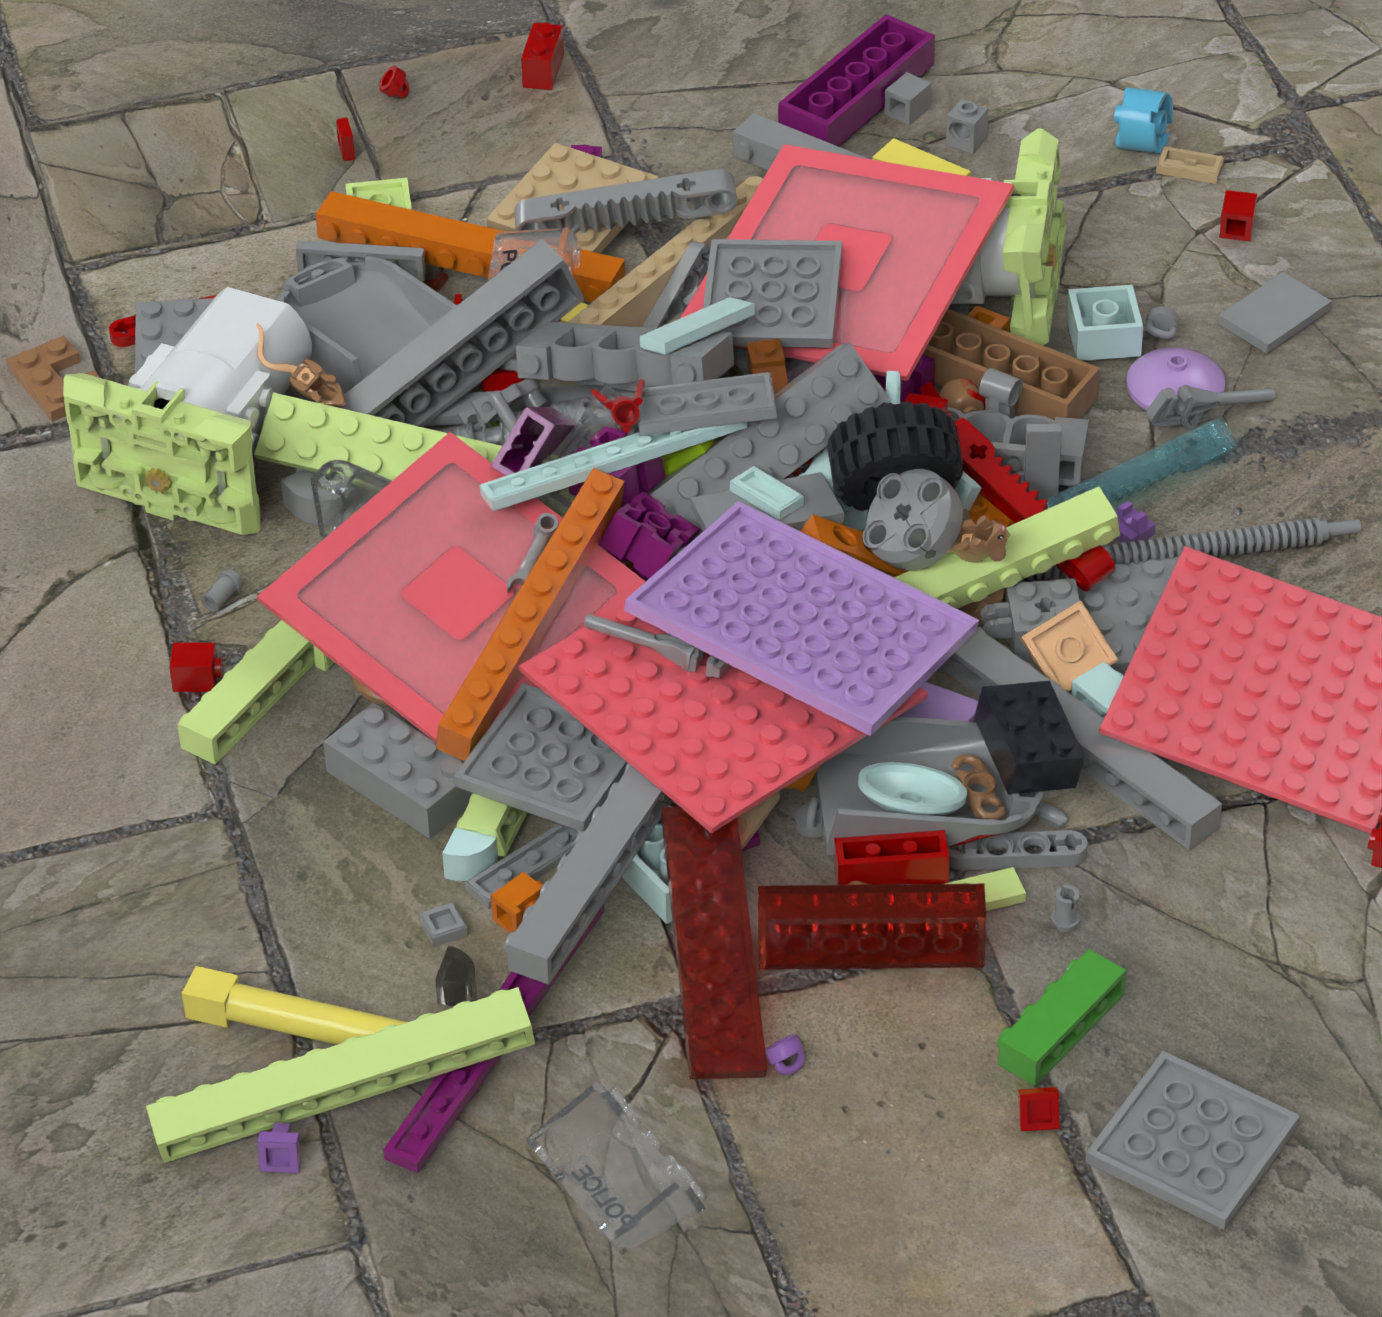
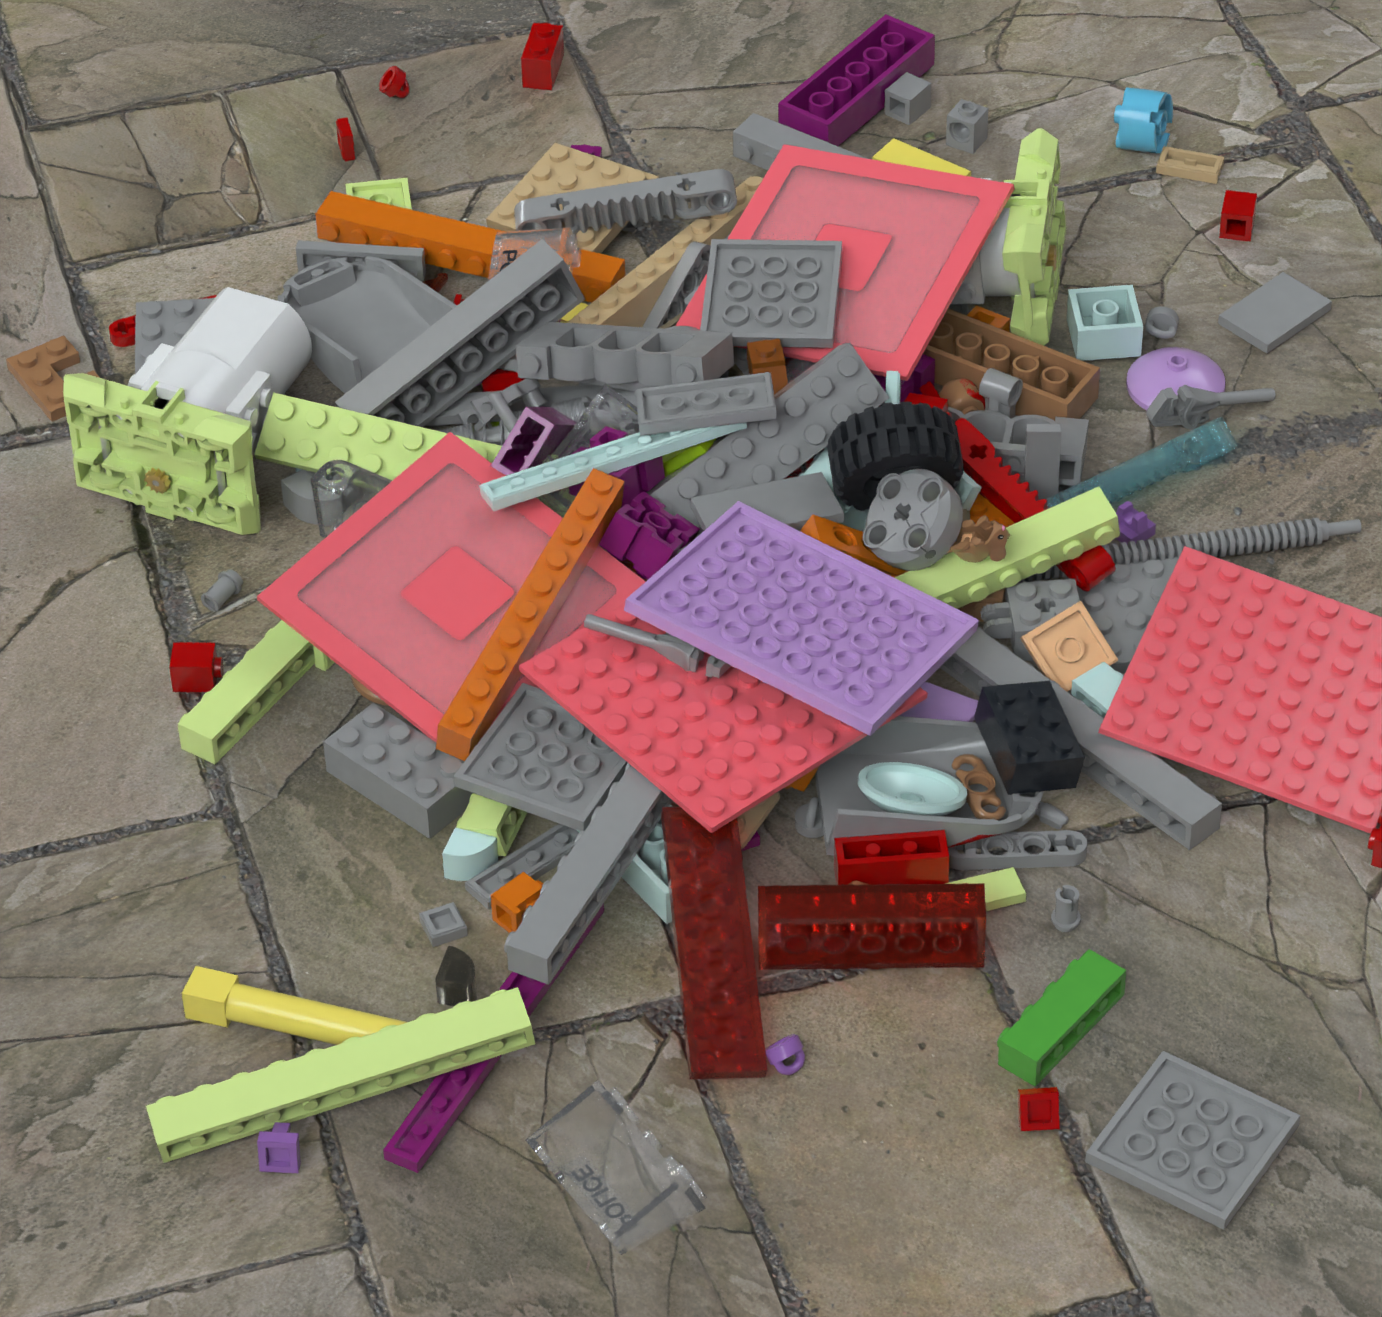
(307, 378): medium nougat animal -> none
(541, 539): light grey brick -> none
(623, 409): red plant -> none
(697, 325): light aqua tile -> none
(766, 493): light aqua tile -> none

